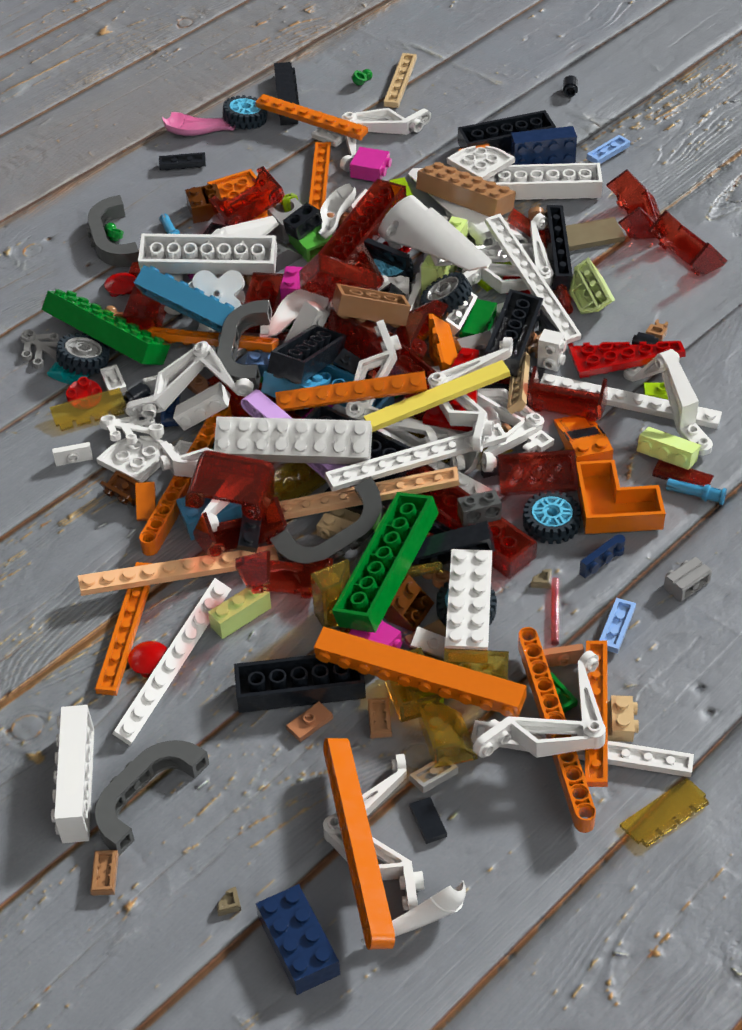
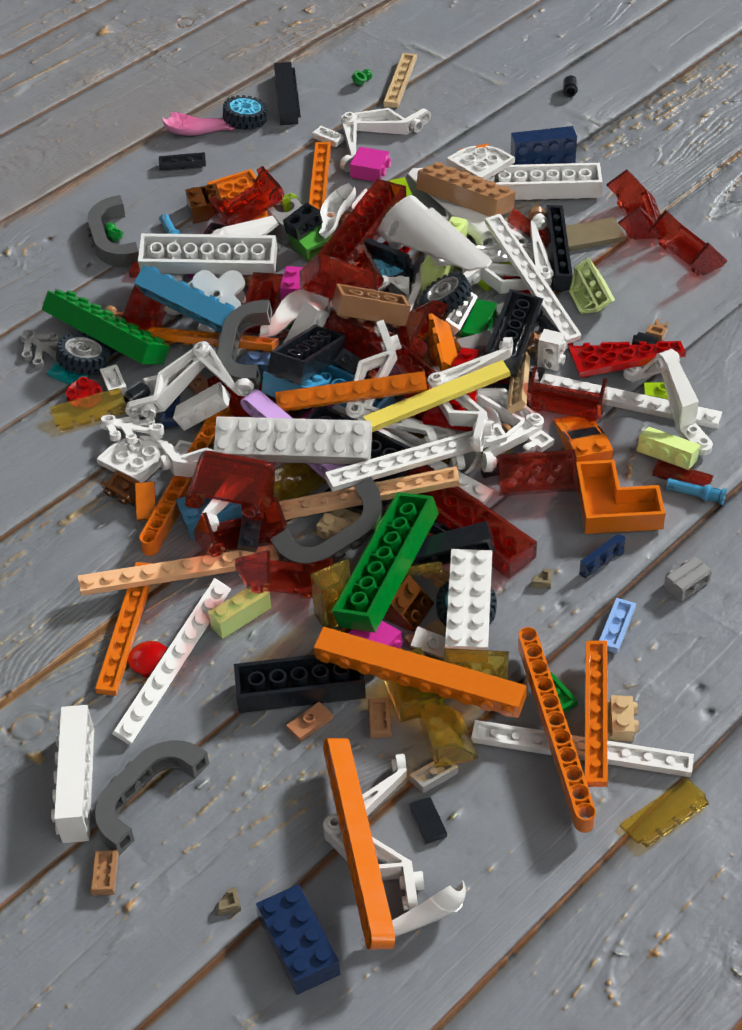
(72, 454): white plate -> none
(119, 284): red dish -> none
(312, 117): orange plate -> none
(479, 508): dark grey brick -> none
(498, 132): black brick -> none
(551, 517): wheel -> none
(555, 609): clear red bar -> none
(563, 655): nougat plate -> none
(564, 298): clear red pin -> none
(589, 731): white piece -> none
(608, 149): light blue plate -> none

